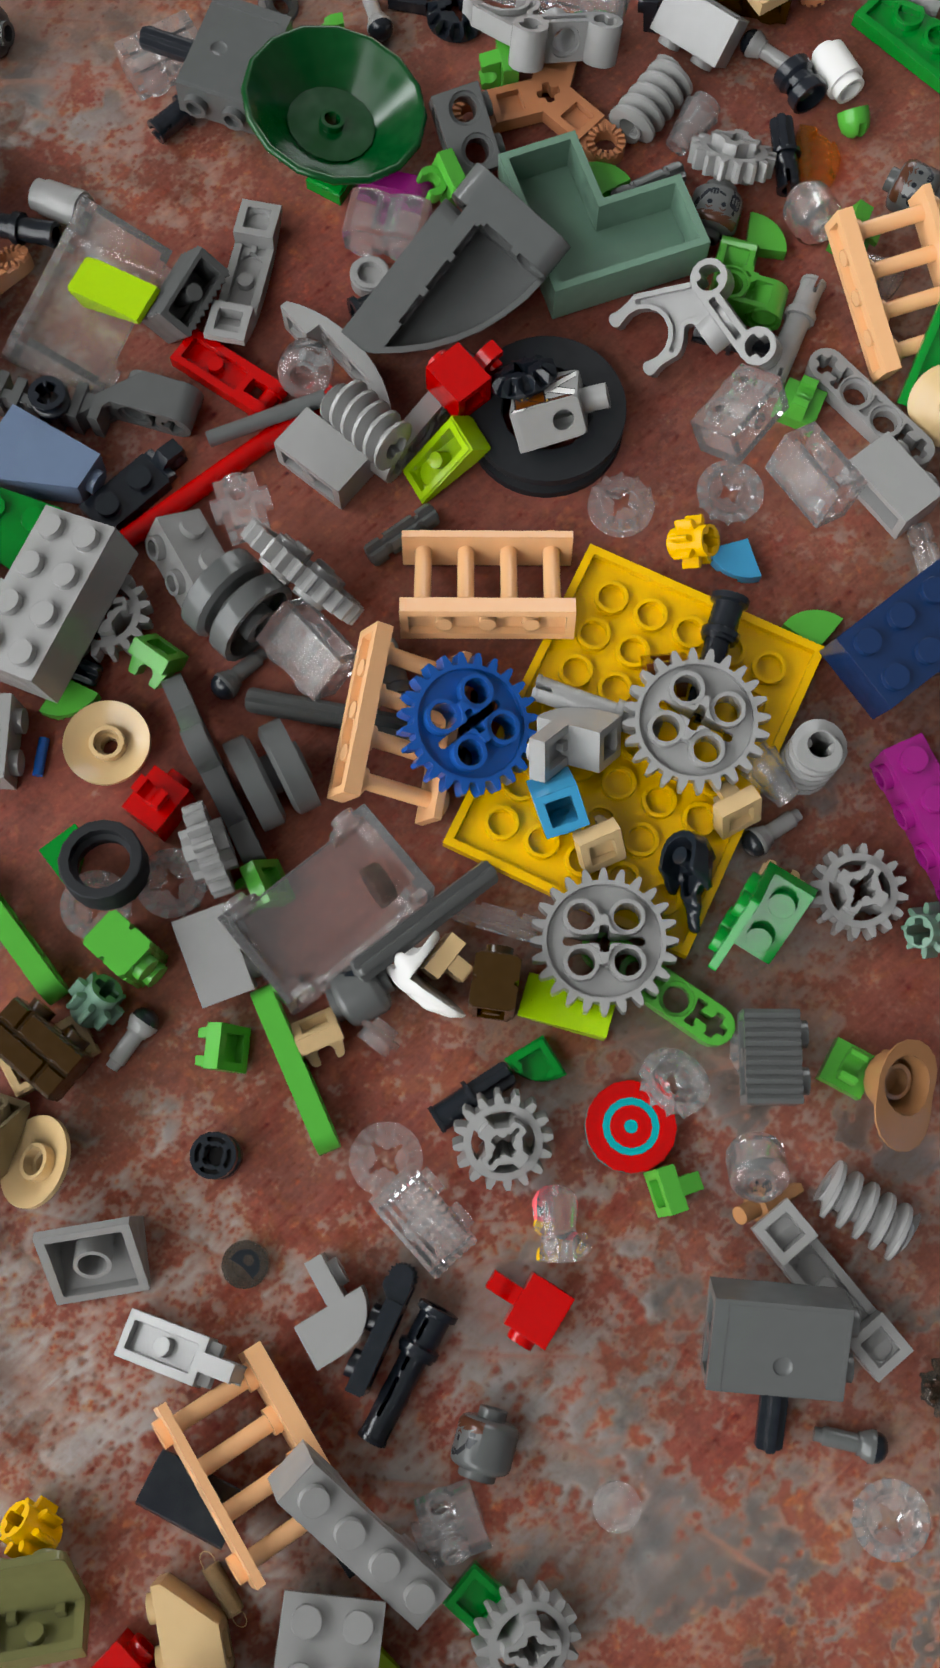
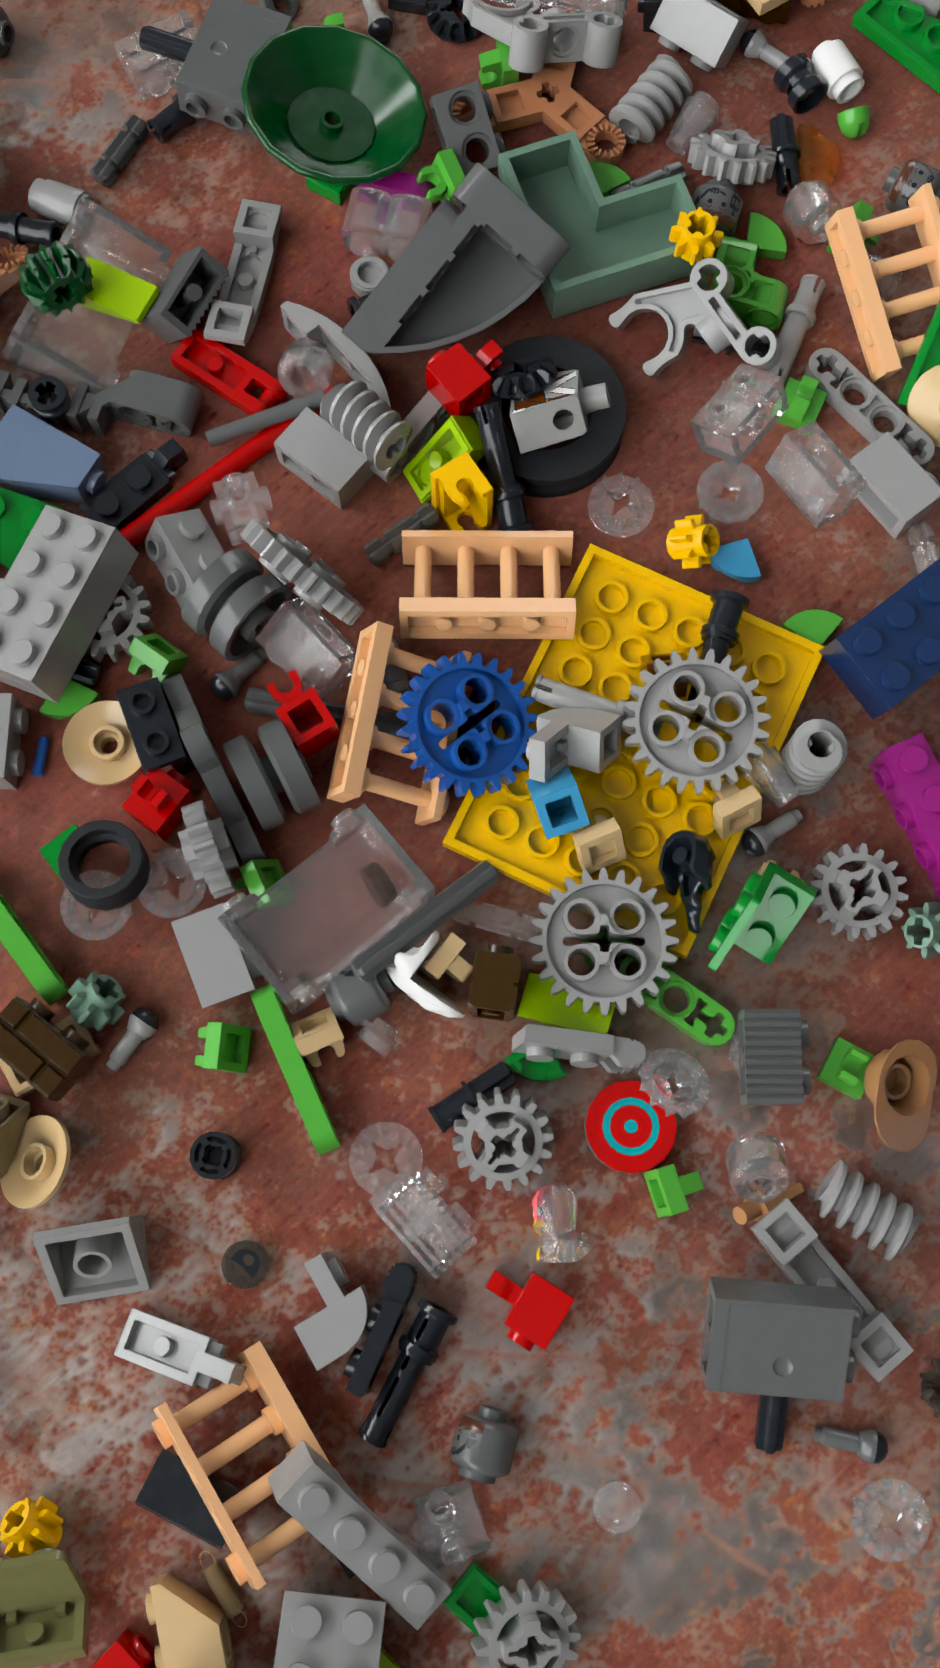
(56, 278): none -> dark green gear
(119, 150): none -> dark grey axle
(126, 950): bright green brick -> none
(154, 727): none -> black bracket
(305, 716): none -> red brick
(462, 490): none -> yellow hinge
(506, 490): none -> black pin
(580, 1047): none -> light grey hinge
(695, 236): none -> yellow gear

